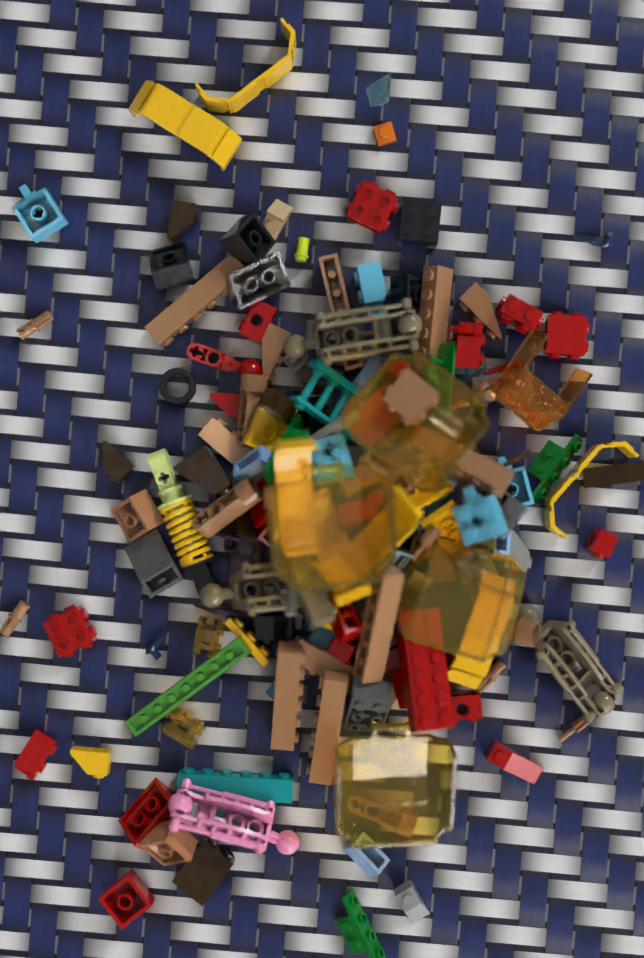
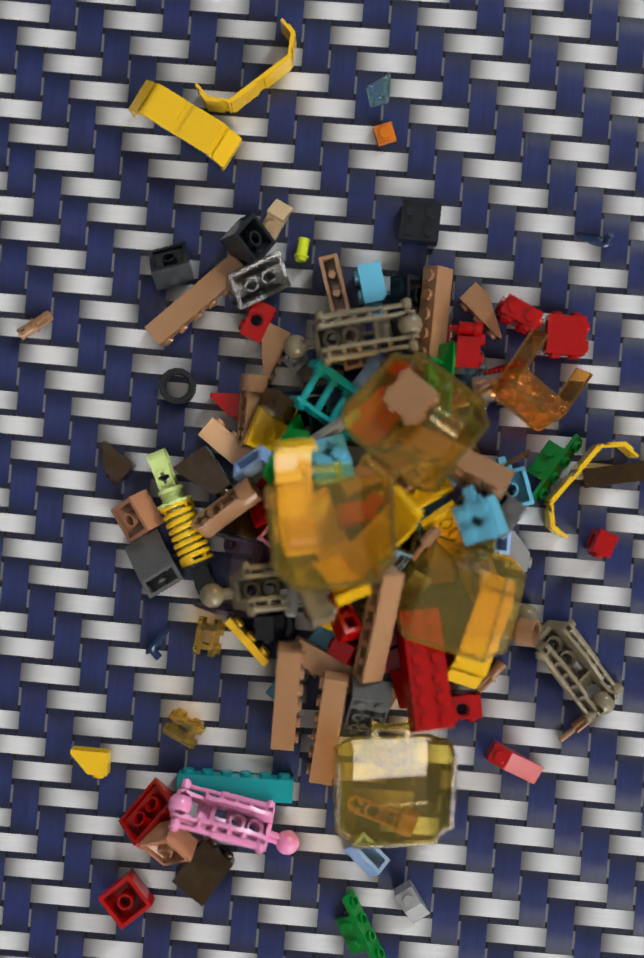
(14, 618): medium nougat axle -> none
(29, 210): medium azure hinge -> none
(35, 753): red hinge -> none
(70, 631): red brick -> none
(182, 219): dark brown slope -> none
(188, 686): bright green tile -> none
(226, 362): red beam -> none
(304, 622): dark blue bar -> none
(372, 207): red brick -> none

